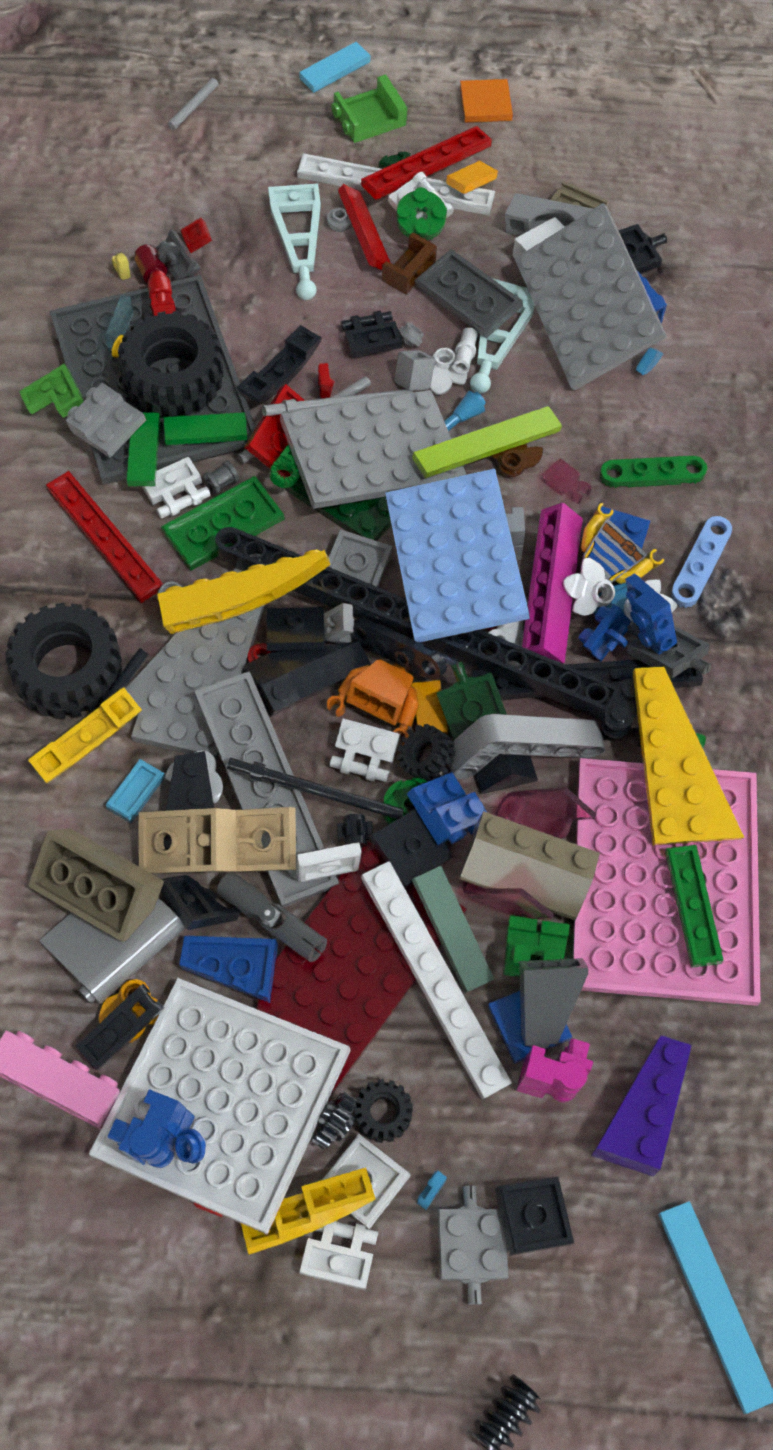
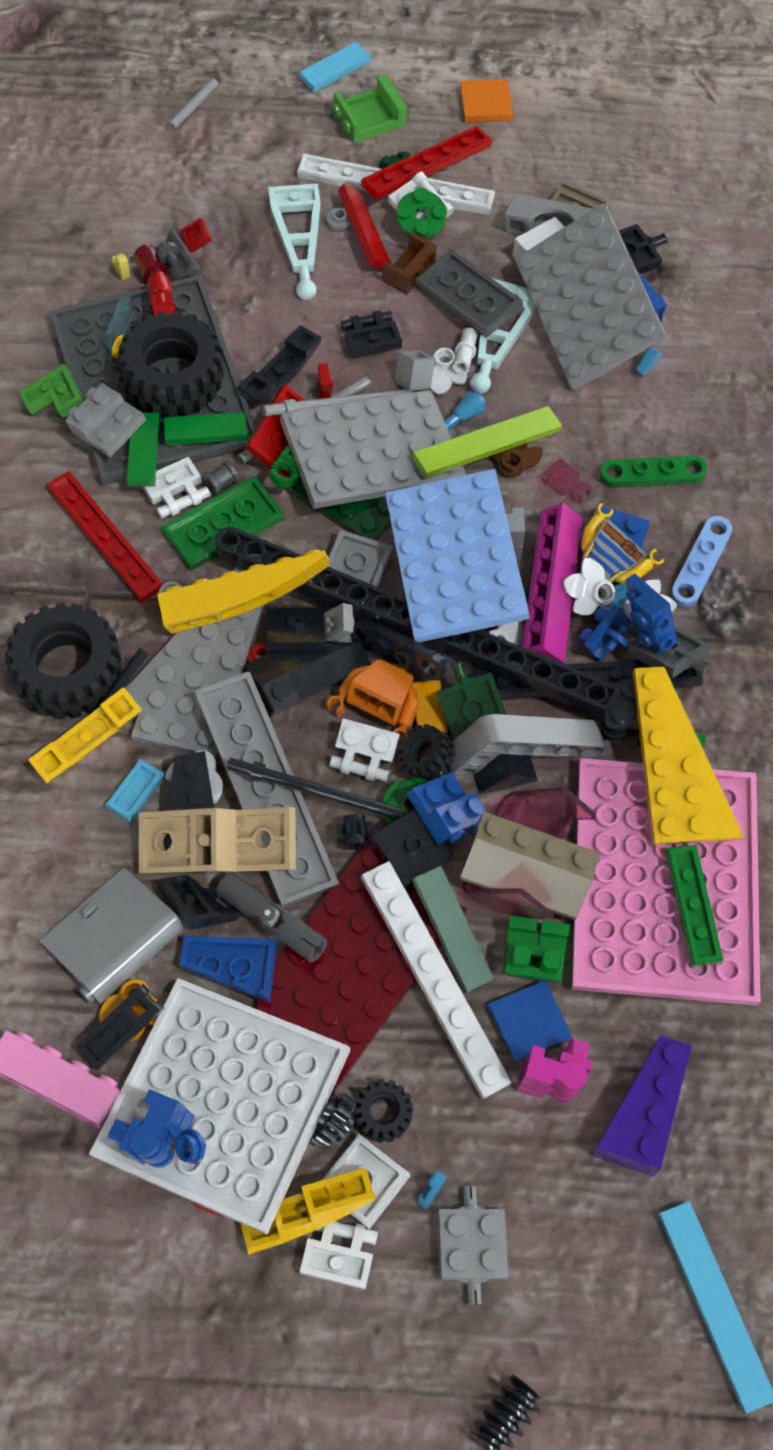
(94, 883): dark tan slope -> none
(328, 862): white plate -> none
(411, 334): light grey plate -> none
(471, 177): light orange tile -> none
(534, 1216): black plate -> none
(548, 997): dark grey slope -> none

